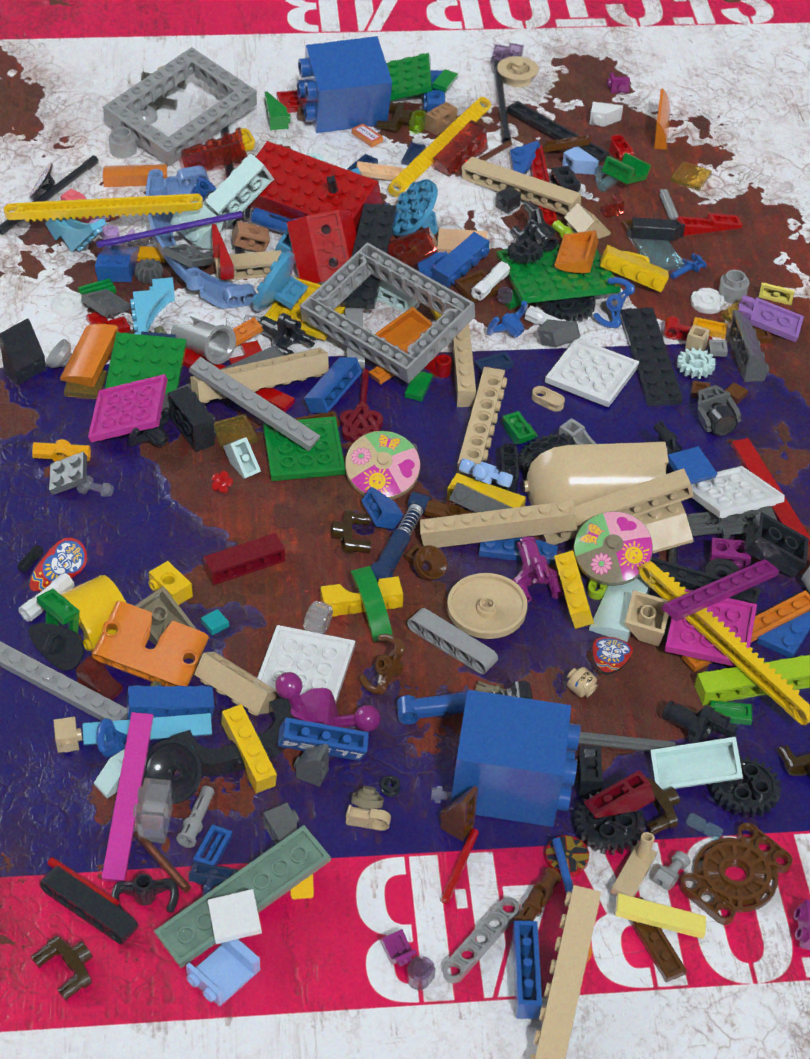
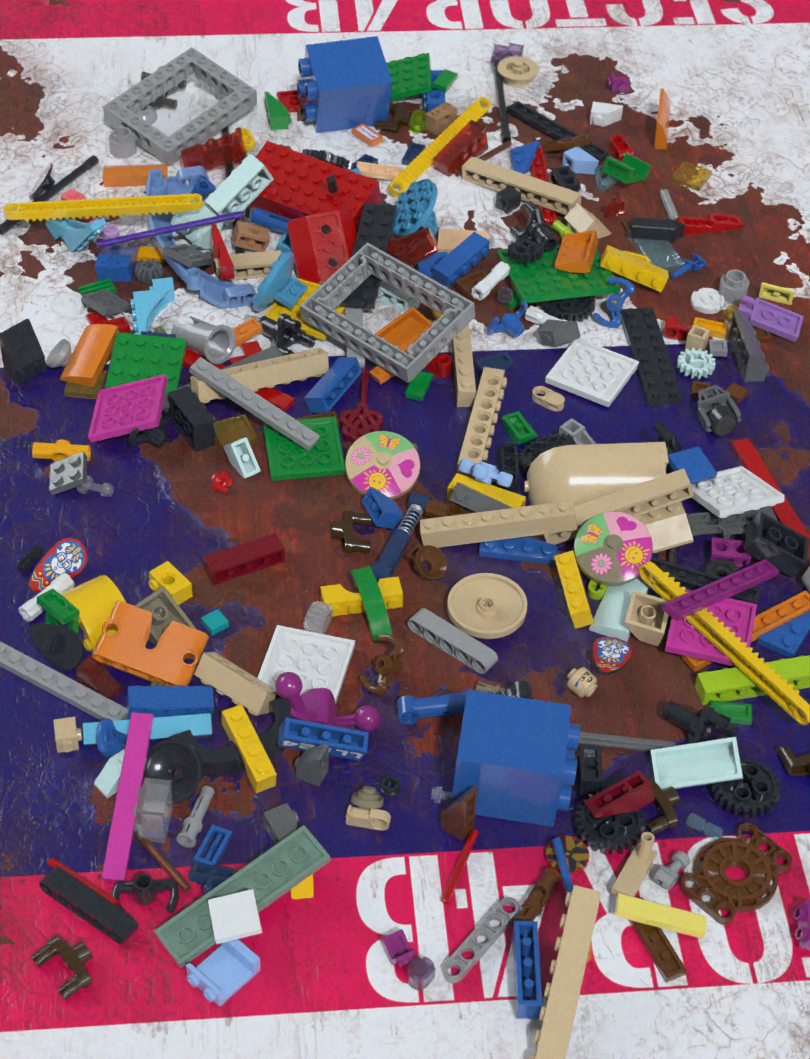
(329, 158): none -> black gear
(536, 569): magenta wheel -> none

